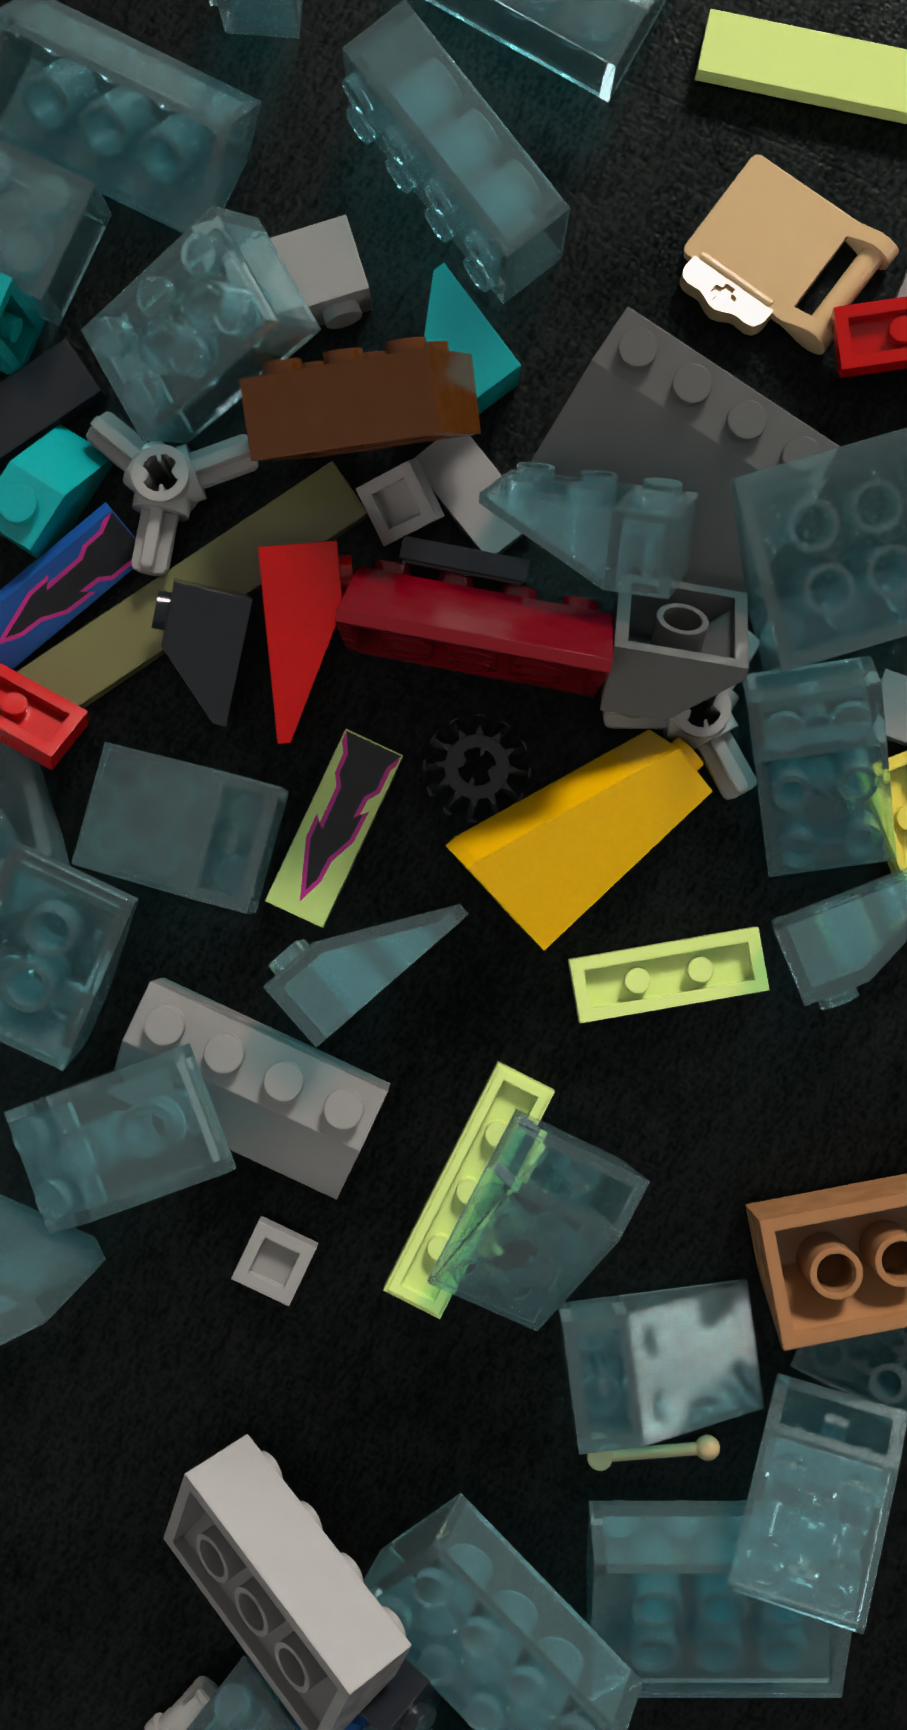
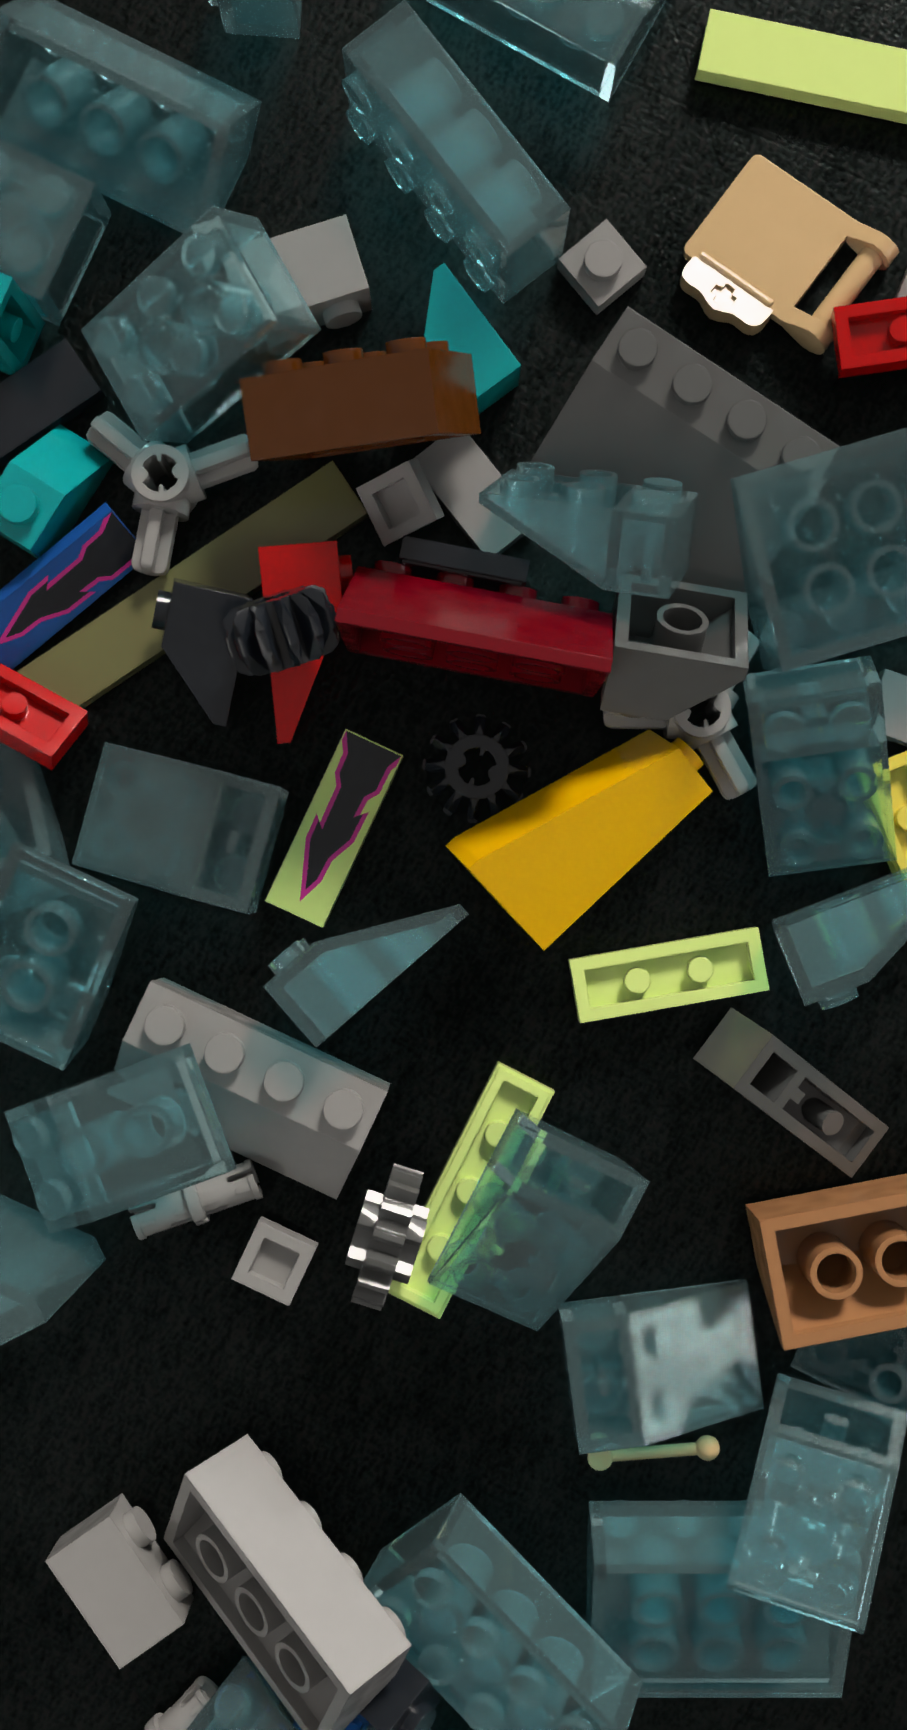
(122, 1579): none -> light grey brick
(197, 1201): none -> light grey pin
(281, 630): none -> black gear
(387, 1237): none -> dark grey gear
(601, 267): none -> light grey plate
(791, 1091): none -> dark grey slope

